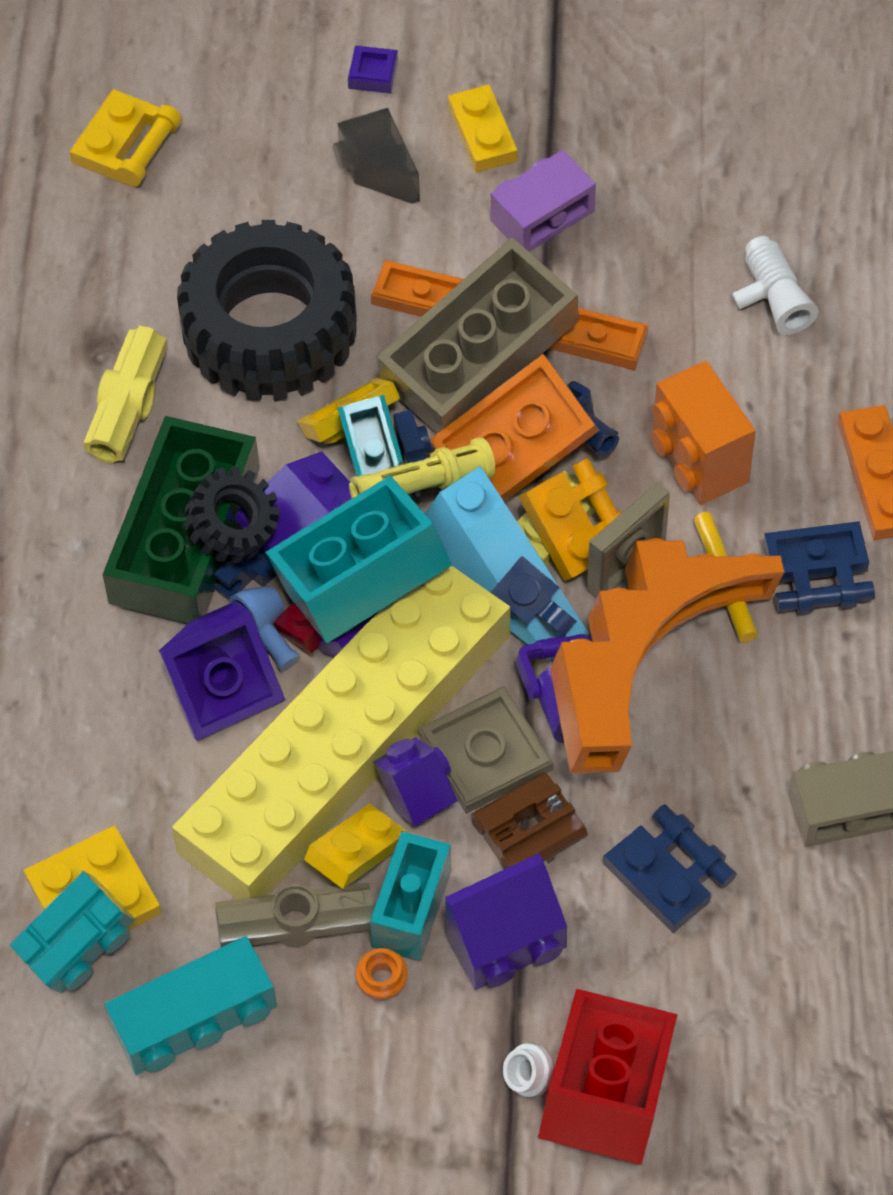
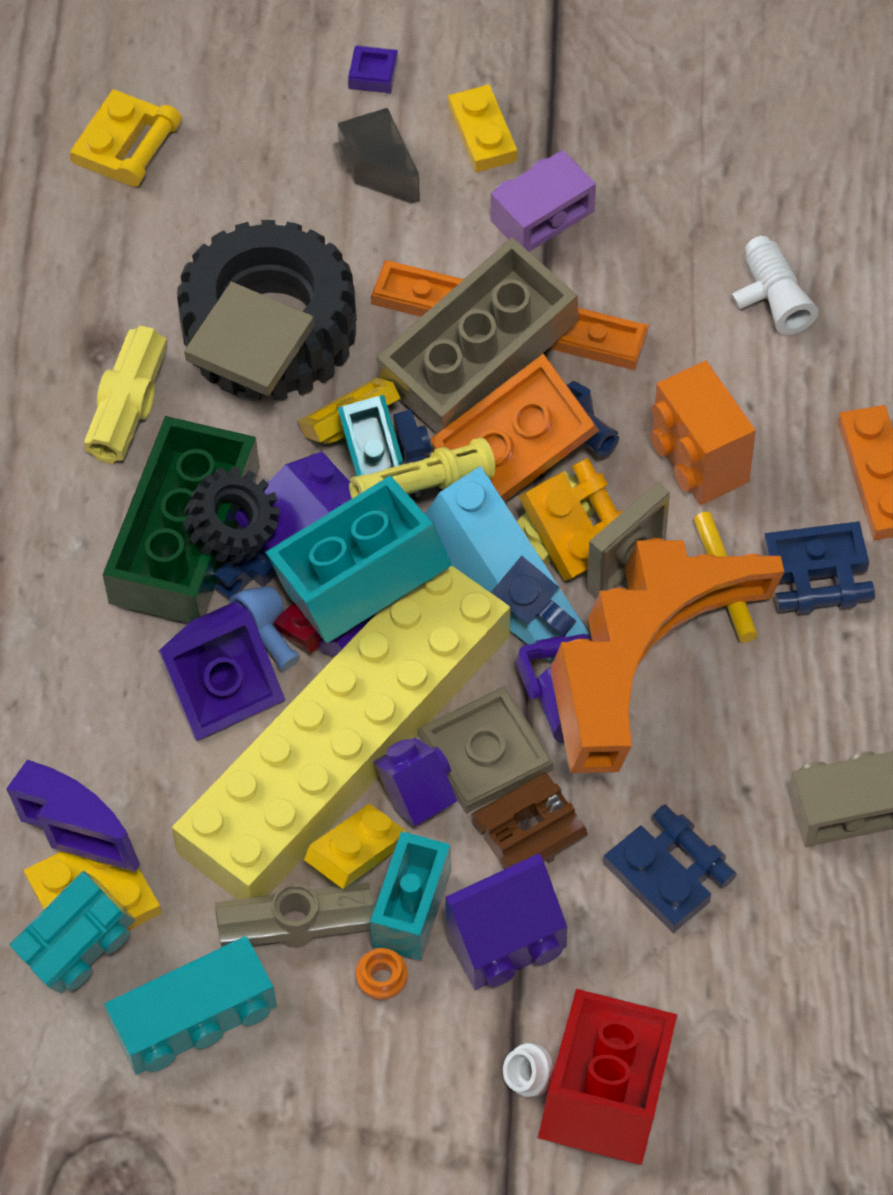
(70, 816): none -> dark purple slope
(249, 338): none -> dark tan tile

